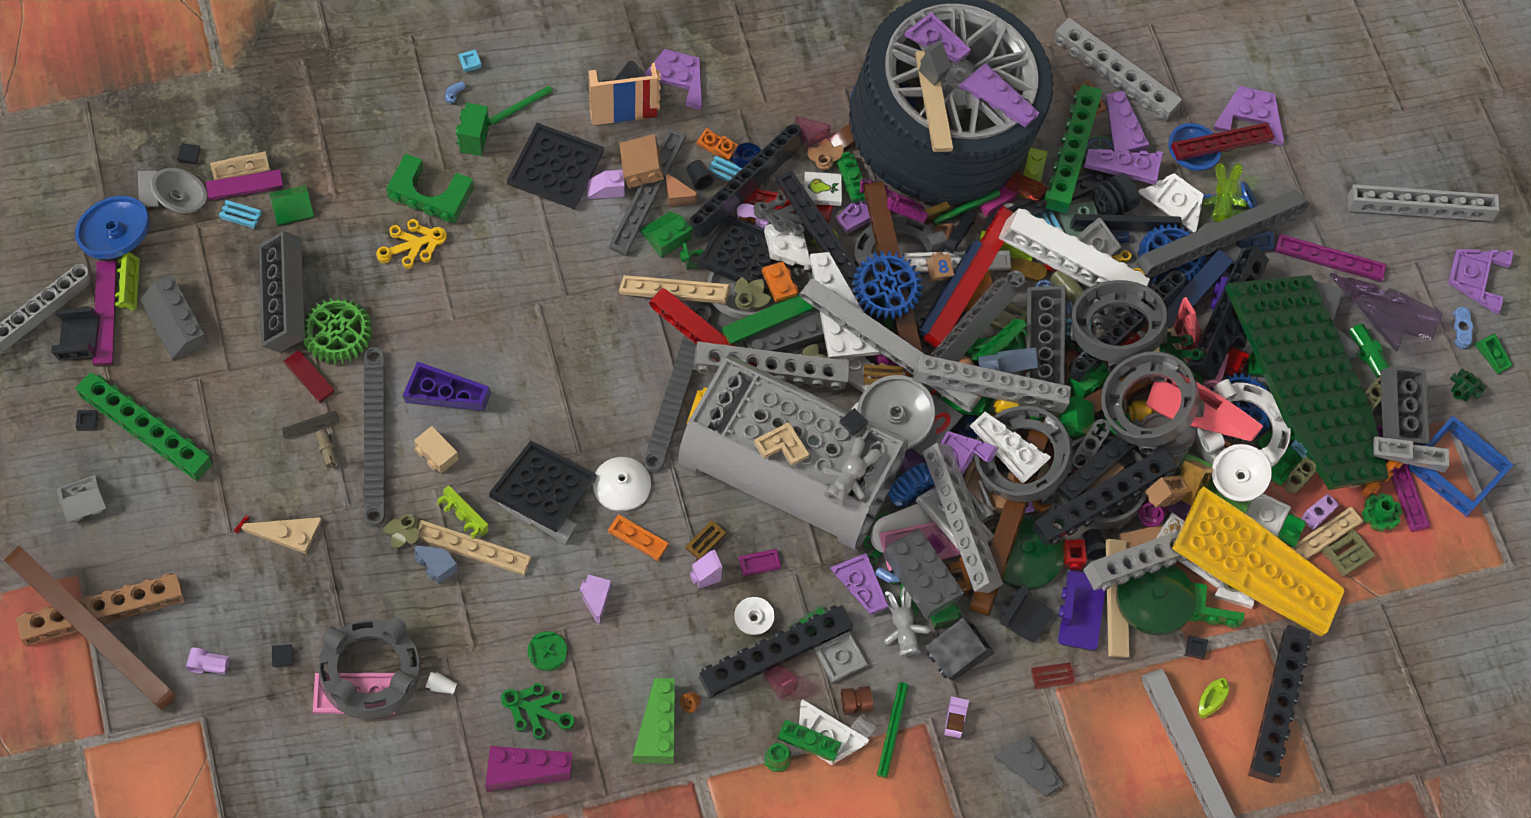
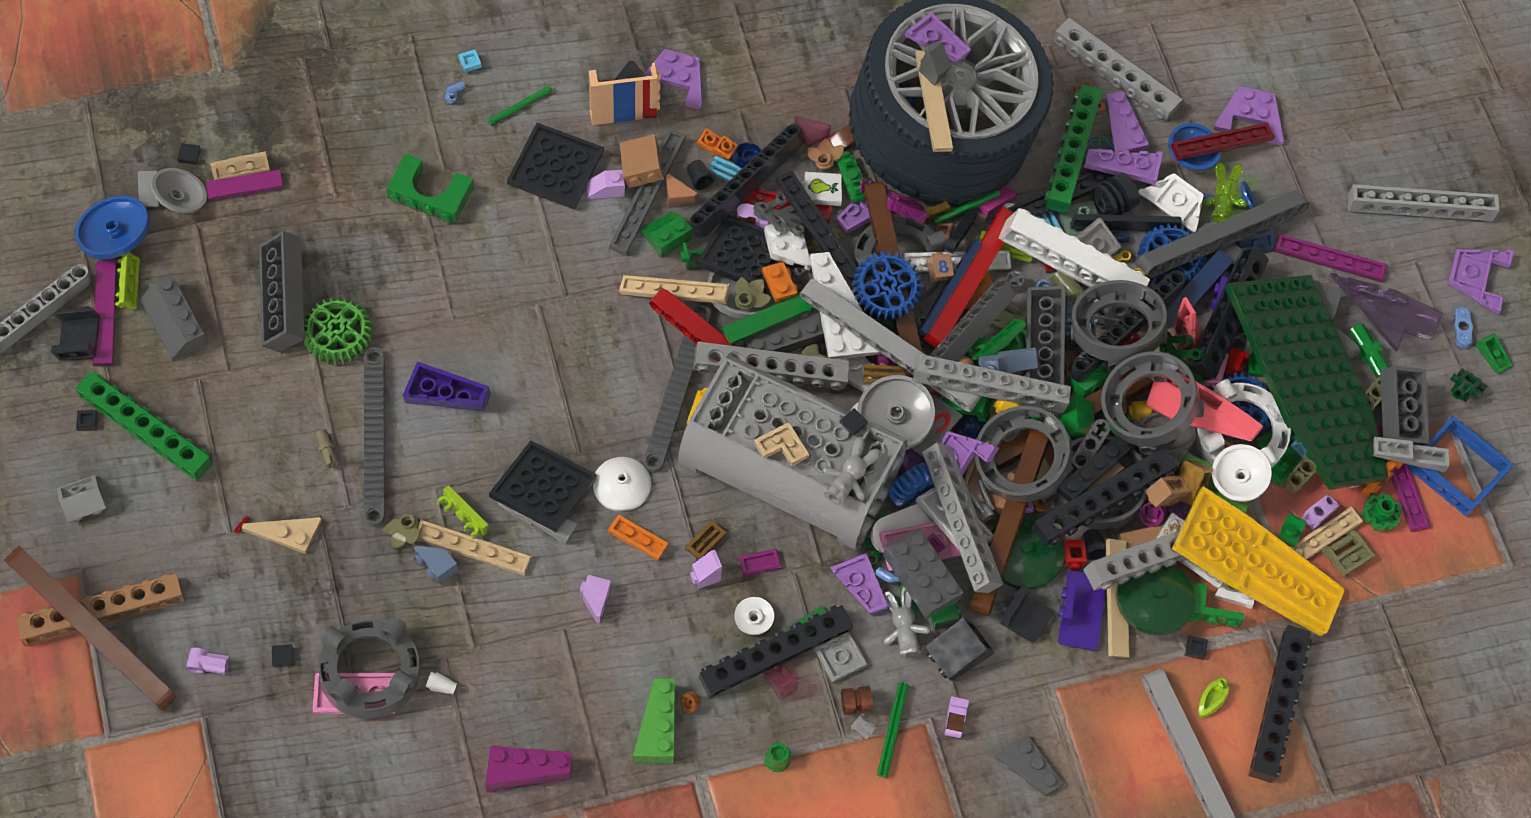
(230, 208): medium azure tile -> none
(291, 205): green slope -> none
(309, 376): dark red tile -> none
(310, 424): clear smoke axle -> none
(414, 243): yellow plant -> none
(436, 450): tan piece -> none
(473, 129): green brick -> none
(535, 708): green plant -> none
(547, 651): green tile -> none
(809, 740): green plate -> none
(823, 723): white wing -> none
(959, 568): dark orange hips -> none
(993, 89): medium lavender wing -> none
(1017, 454): white wing -> none
(1025, 189): clear red tile -> none
(1031, 270): pearl gold tile -> none
(1035, 165): lime plate -> none
(1037, 685): clear red tile -> none
(1268, 513): white tile -> none

